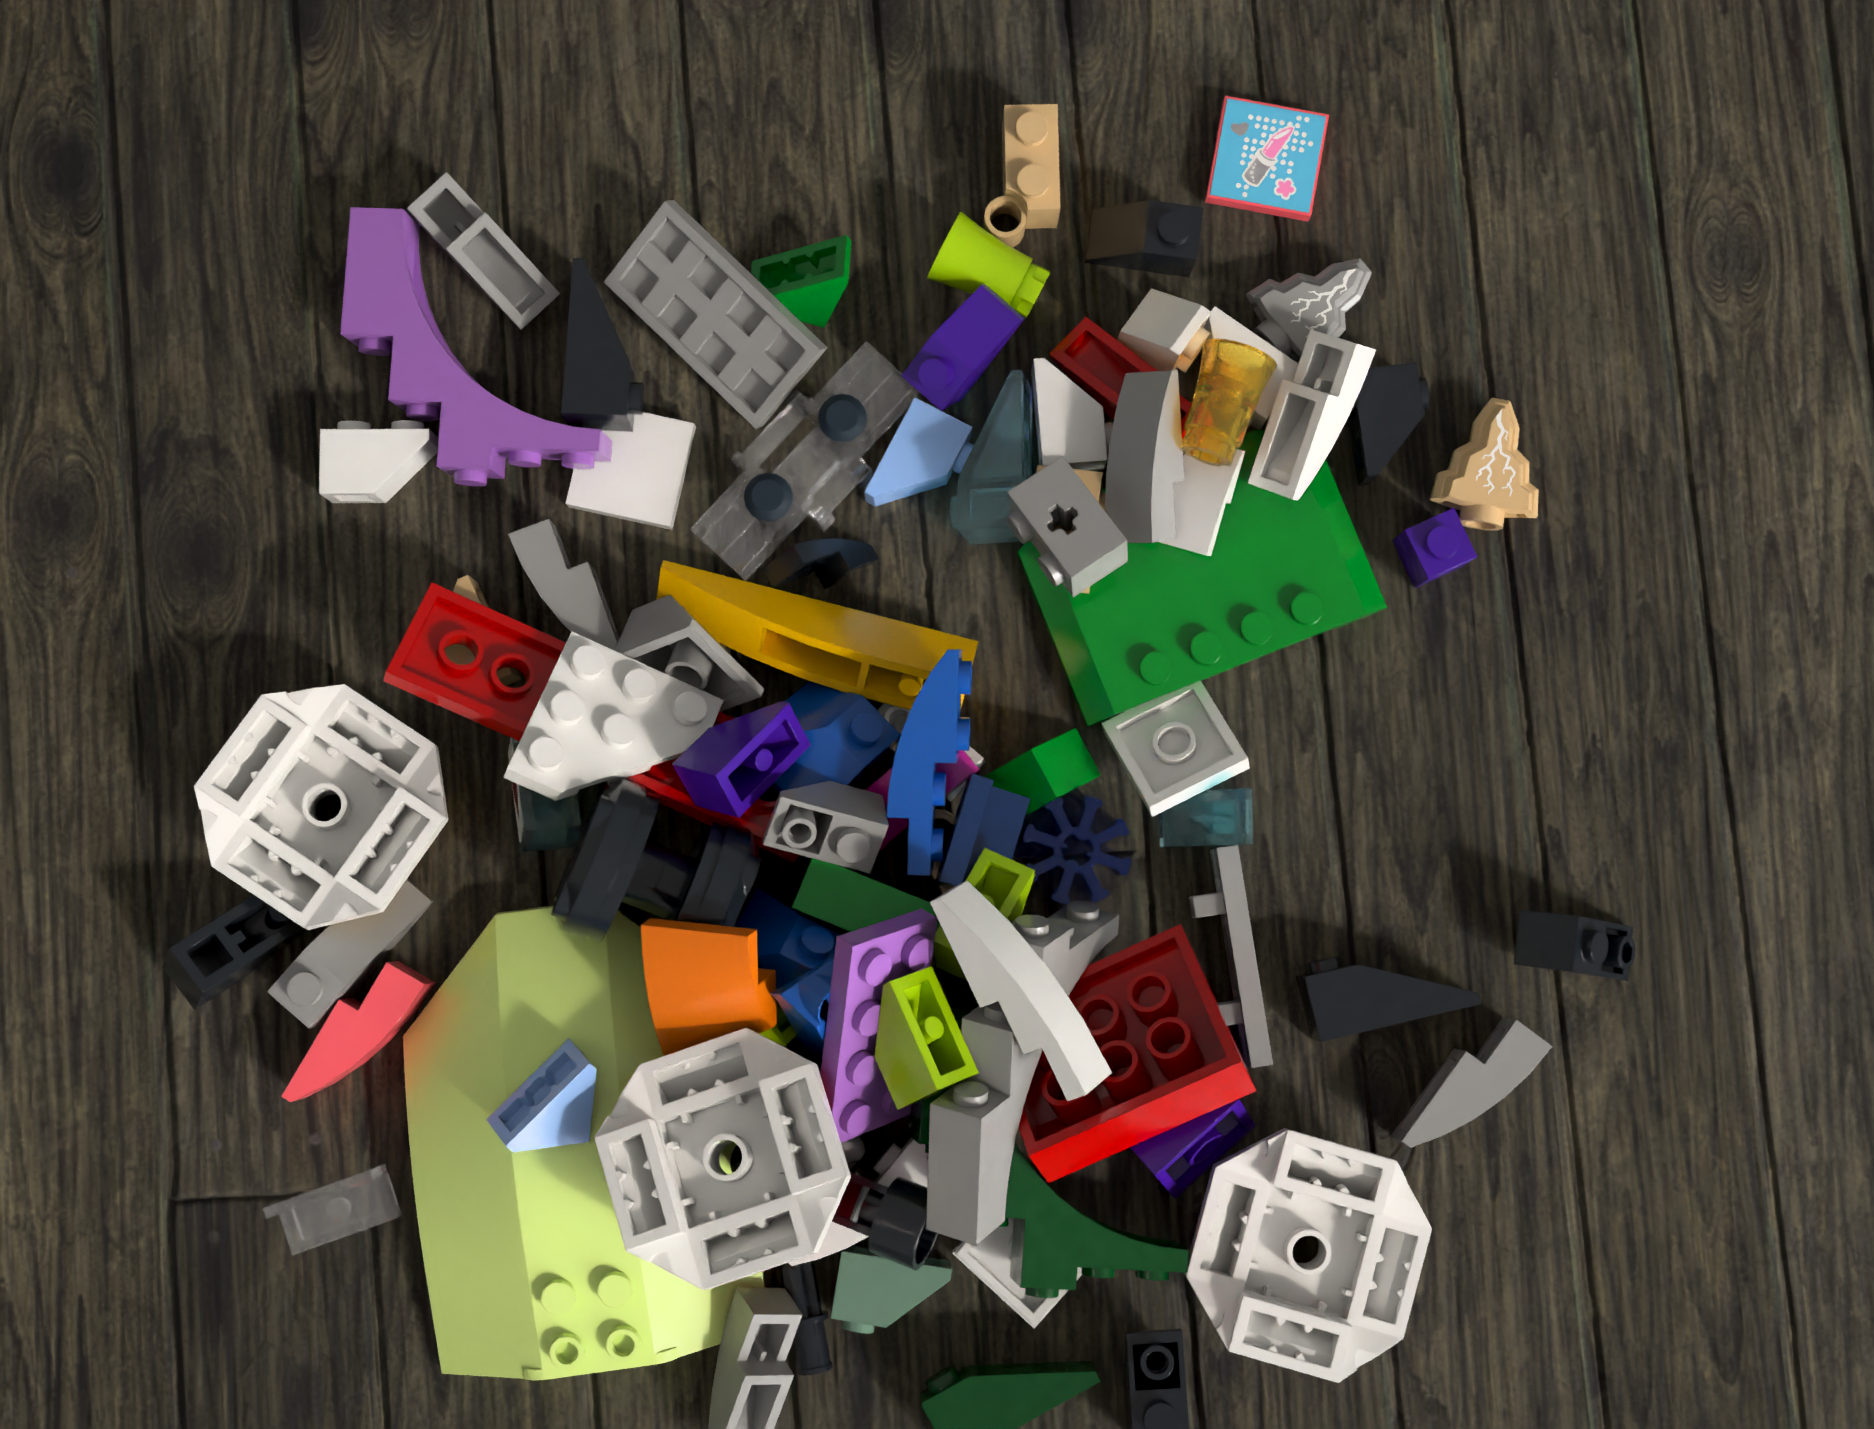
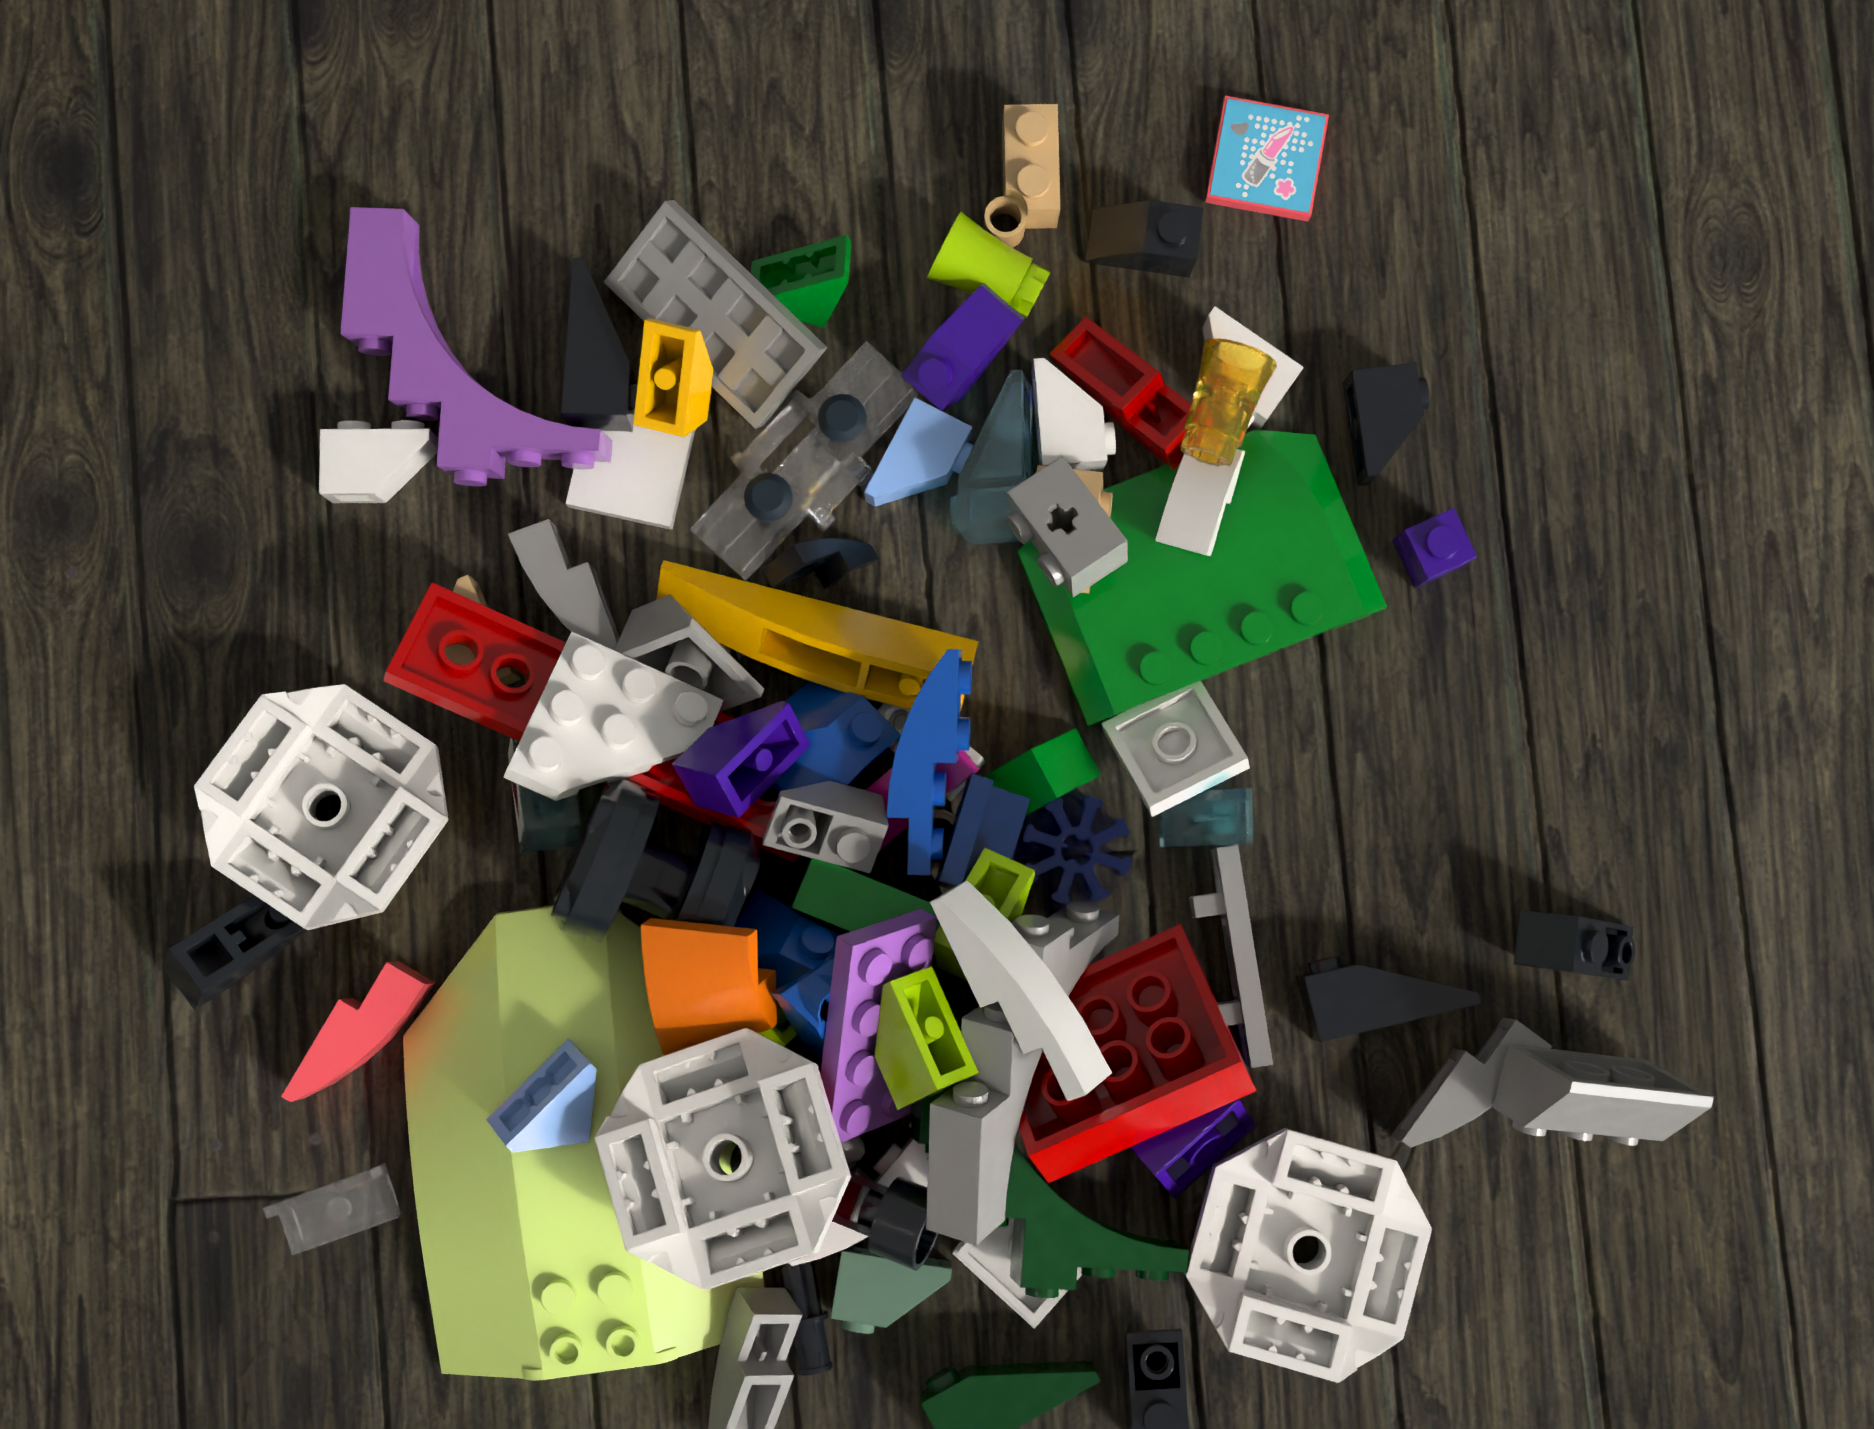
(345, 956): light grey slope -> none
(482, 251): light grey slope -> none
(672, 379): none -> yellow slope
(1145, 457): light grey slope -> none
(1166, 331): white slope -> none
(1307, 303): light grey rock -> none
(1310, 414): white slope -> none
(1488, 474): tan rock -> none
(1594, 1095): none -> light grey slope

